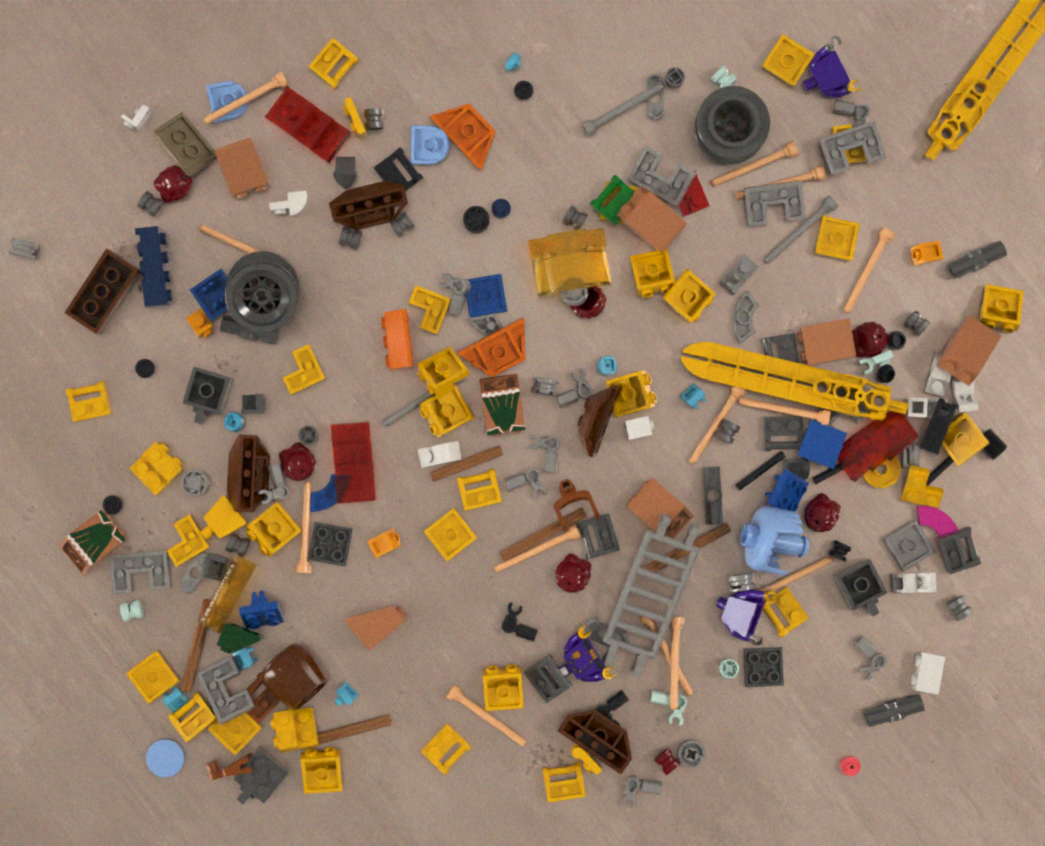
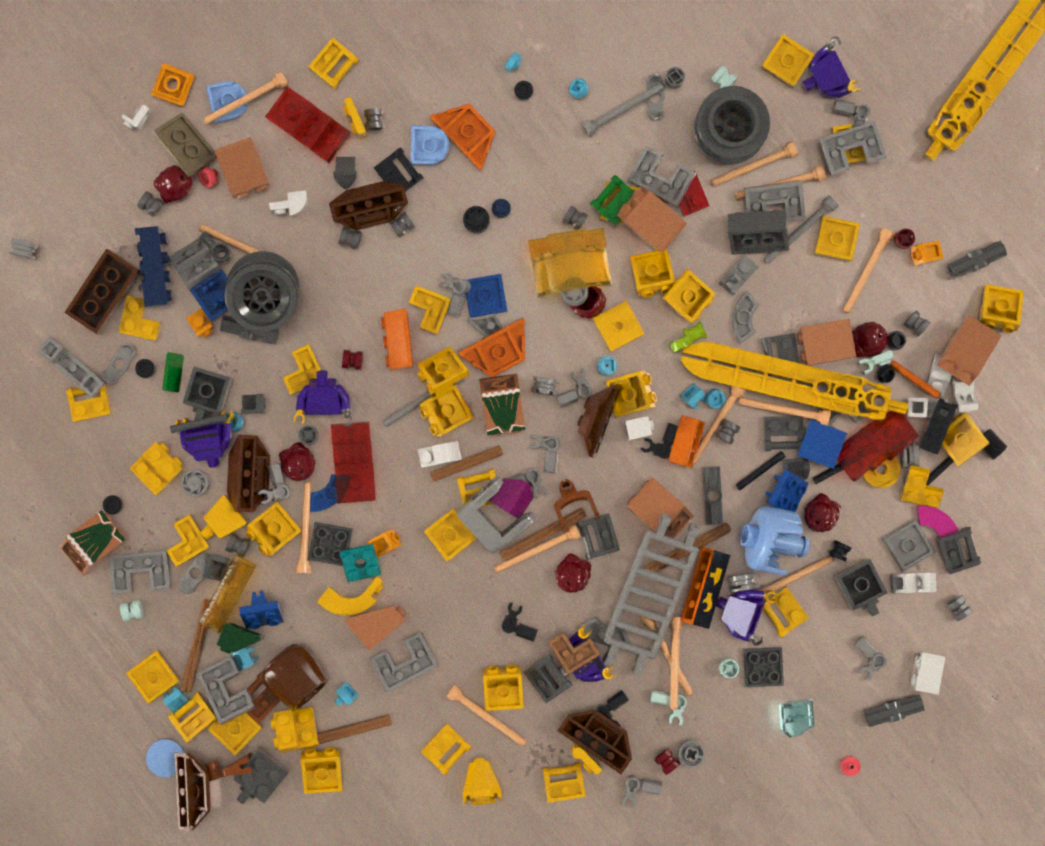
(71, 366): none -> light grey slope
(112, 374): none -> light grey piece
(133, 322): none -> yellow plate
(173, 372): none -> green slope
(179, 94): none -> light orange piece
(191, 791): none -> reddish brown wedge
(194, 263): none -> light grey slope
(198, 423): none -> dark grey bar
(207, 177): none -> coral tile
(207, 441): none -> dark purple torso
(216, 248): none -> dark grey bar
(323, 397): none -> dark purple torso
(342, 605): none -> yellow arch
(357, 359): none -> dark red wheel
(360, 571): none -> teal piece
(395, 676): none -> light grey plate
(481, 784): none -> yellow cone
(483, 527): none -> light grey connector
(513, 496): none -> magenta slope
(571, 657): none -> medium nougat tile
(579, 88): none -> medium azure tile
(618, 326): none -> yellow plate
(663, 450): none -> black bar
(686, 441): none -> orange piece
(690, 335): none -> lime connector
(705, 587): none -> brick
(715, 398): none -> medium azure tile
(758, 232): none -> dark grey slope
(796, 717): none -> clear light blue slope
(902, 236): none -> dark red wheel
(915, 379): none -> orange bar

